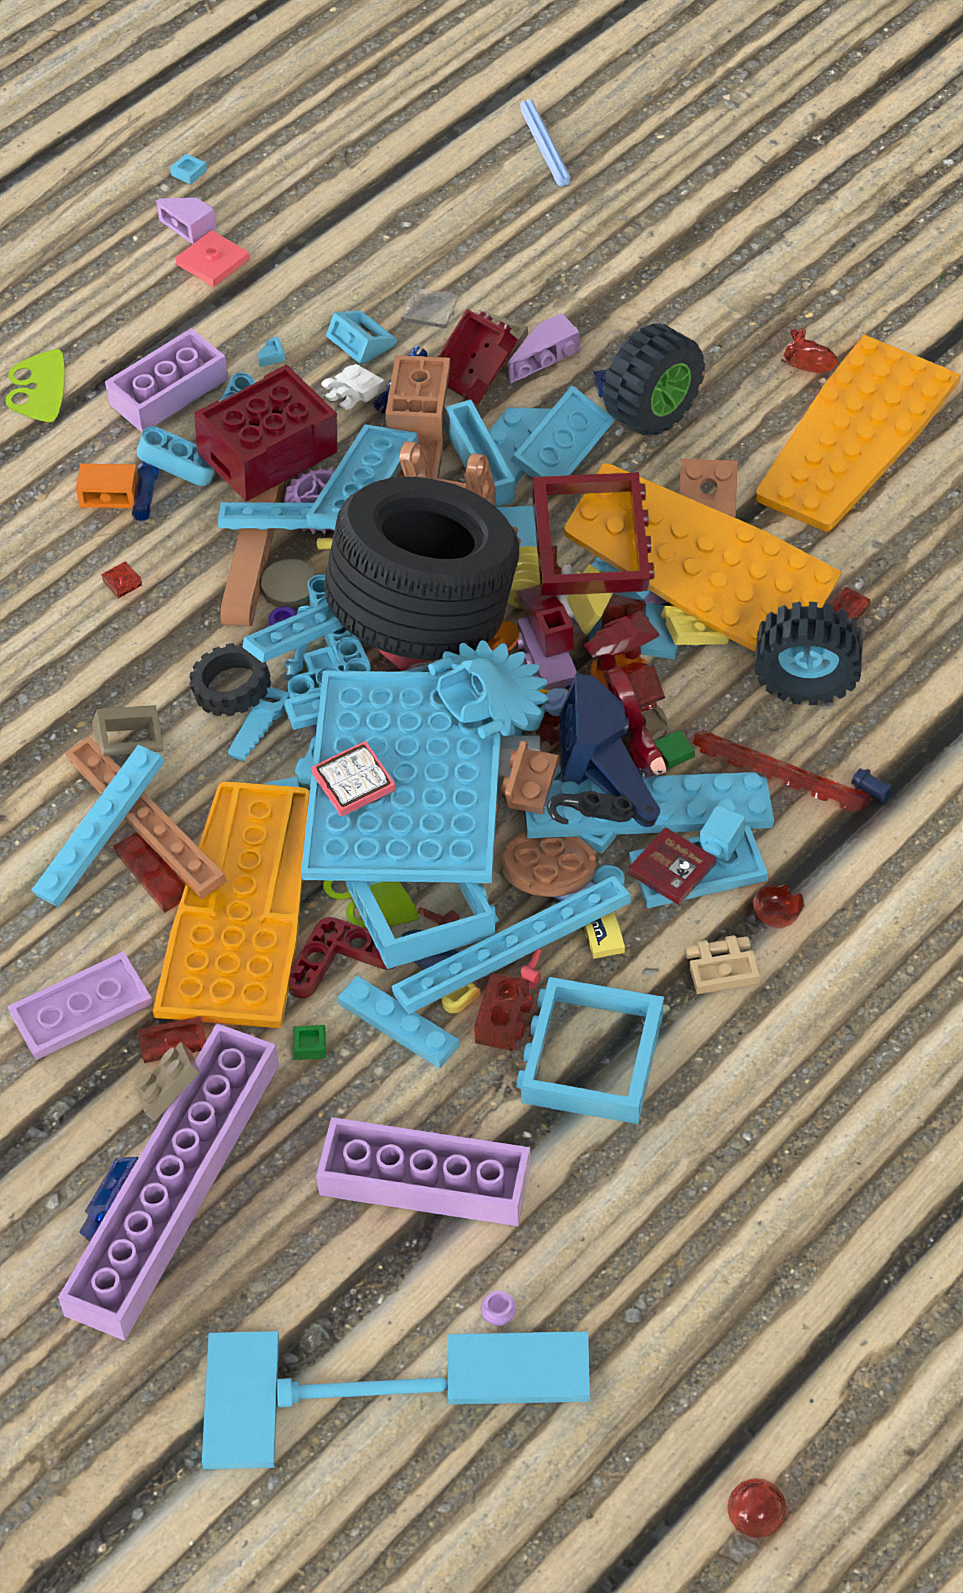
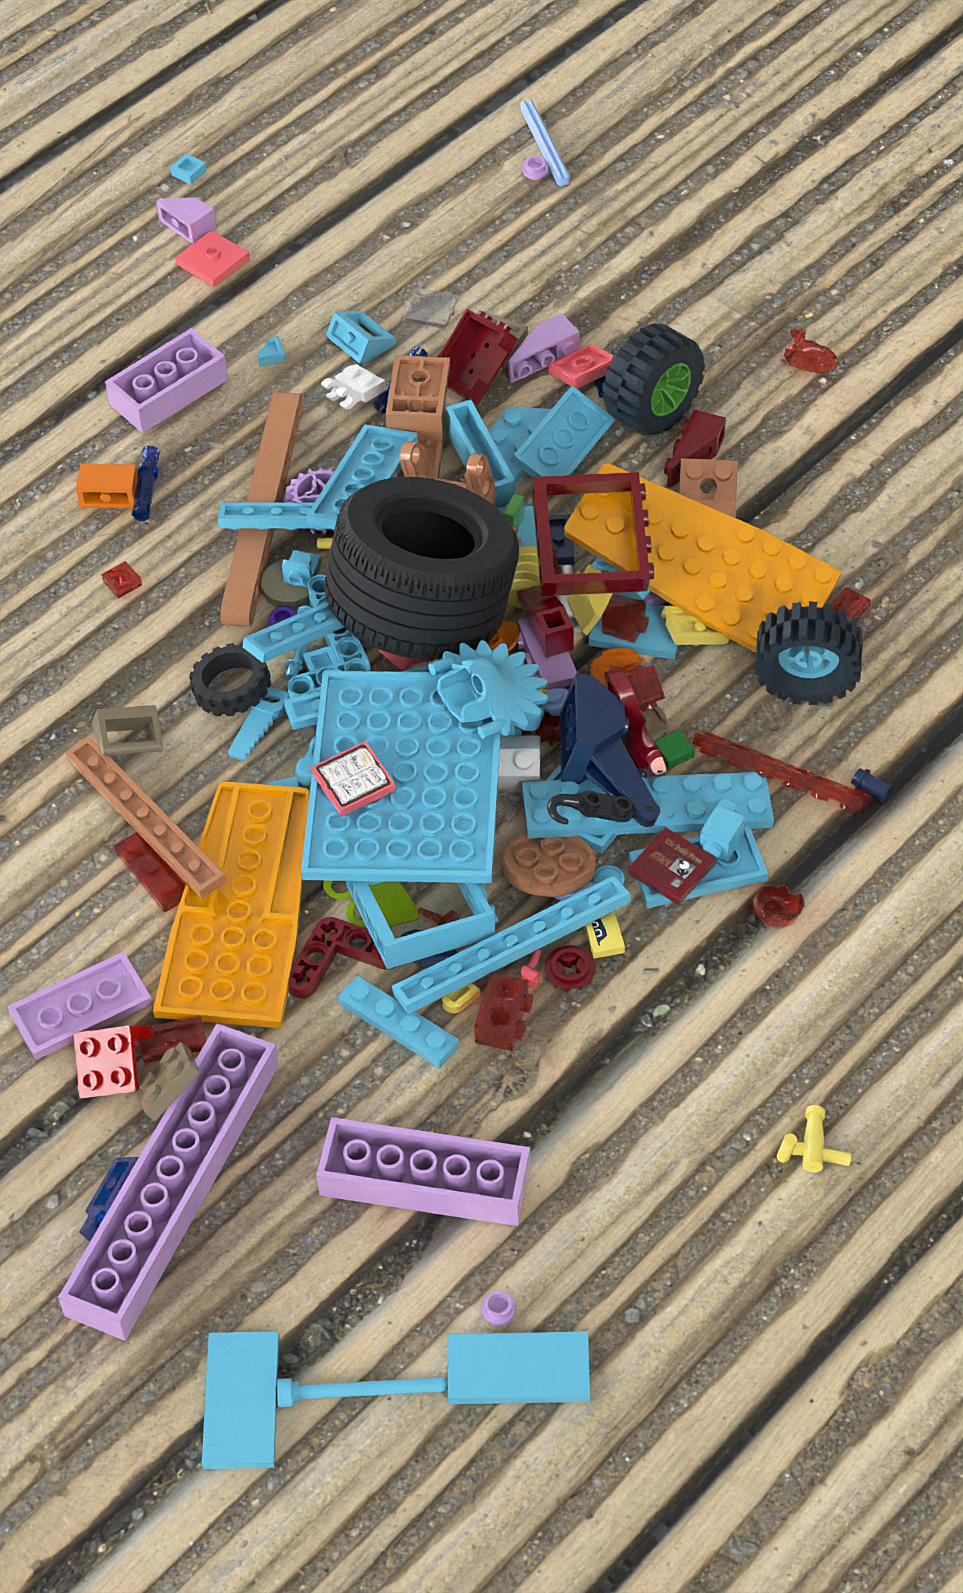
(48, 374): lime piece -> none
(98, 826): medium azure plate -> none
(108, 1060): none -> bracket
(178, 454): medium azure beam -> none
(266, 433): dark red container -> none
(300, 568): none -> medium azure bracket
(309, 1042): green tile -> none
(515, 510): none -> bright green tile
(529, 779): nougat bracket -> none
(535, 168): none -> lavender plate
(565, 546): none -> dark blue plate
(570, 956): none -> dark red gear
(581, 366): none -> coral tile
(583, 1100): medium azure window -> none
(621, 636): dark red connector -> none
(699, 440): none -> dark red slope
(722, 971): tan plate -> none
(756, 1508): clear red piece -> none
(813, 1146): none -> light yellow piece
(854, 432): light orange wing -> none

